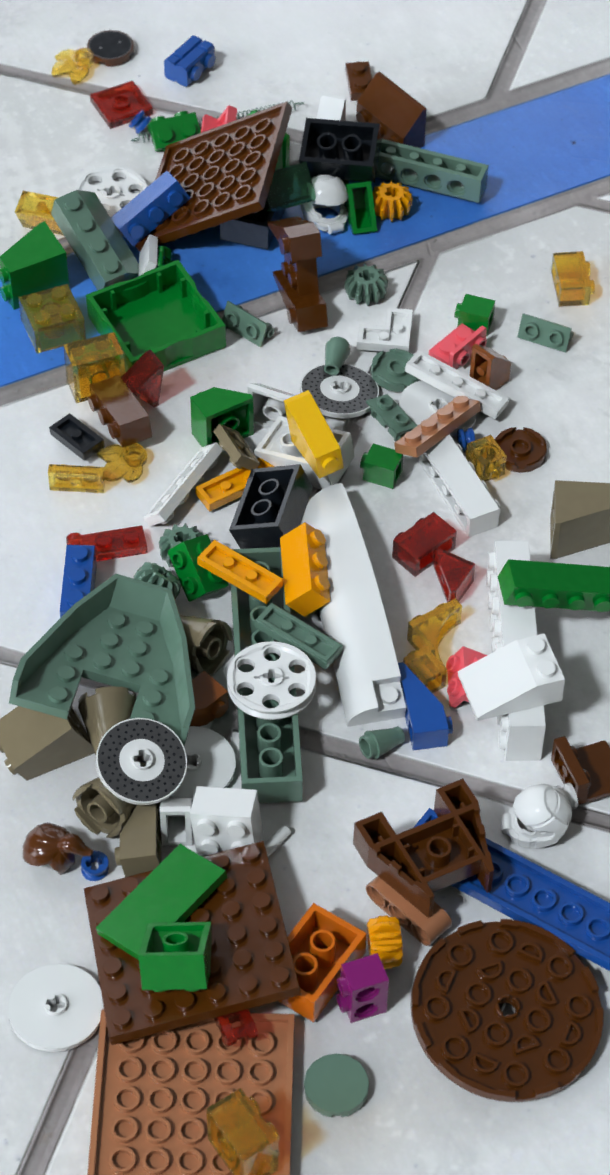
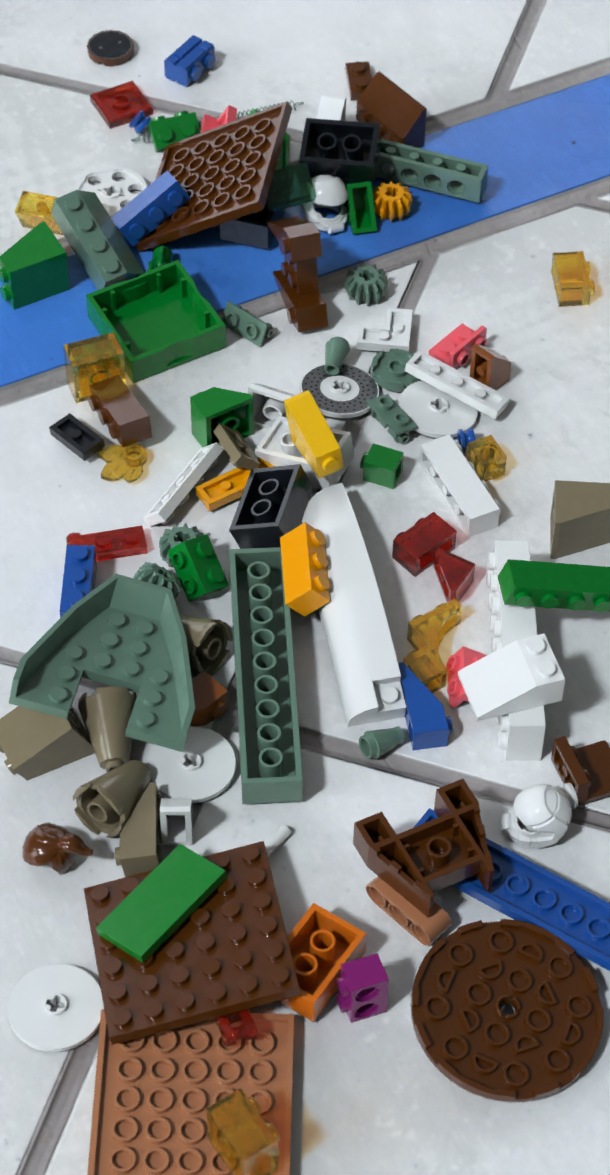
(52, 318): clear yellow brick -> none
(74, 63): clear yellow plate -> none
(76, 478): clear yellow plate -> none
(101, 872): blue bush -> none
(145, 378): clear red slope -> none
(148, 255): white tile -> none
(157, 746): piece -> none
(176, 956): green slope -> none
(225, 819): white brick -> none
(240, 571): light orange plate -> none
(278, 690): white wedge -> none
(293, 631): sand green tile -> none
(336, 1085): sand green tile -> none
(386, 940): light orange gear -> none
(437, 426): nougat plate -> none
(475, 312): green brick -> none
(523, 448): reddish brown tile -> none
(545, 332): sand green hinge -> none

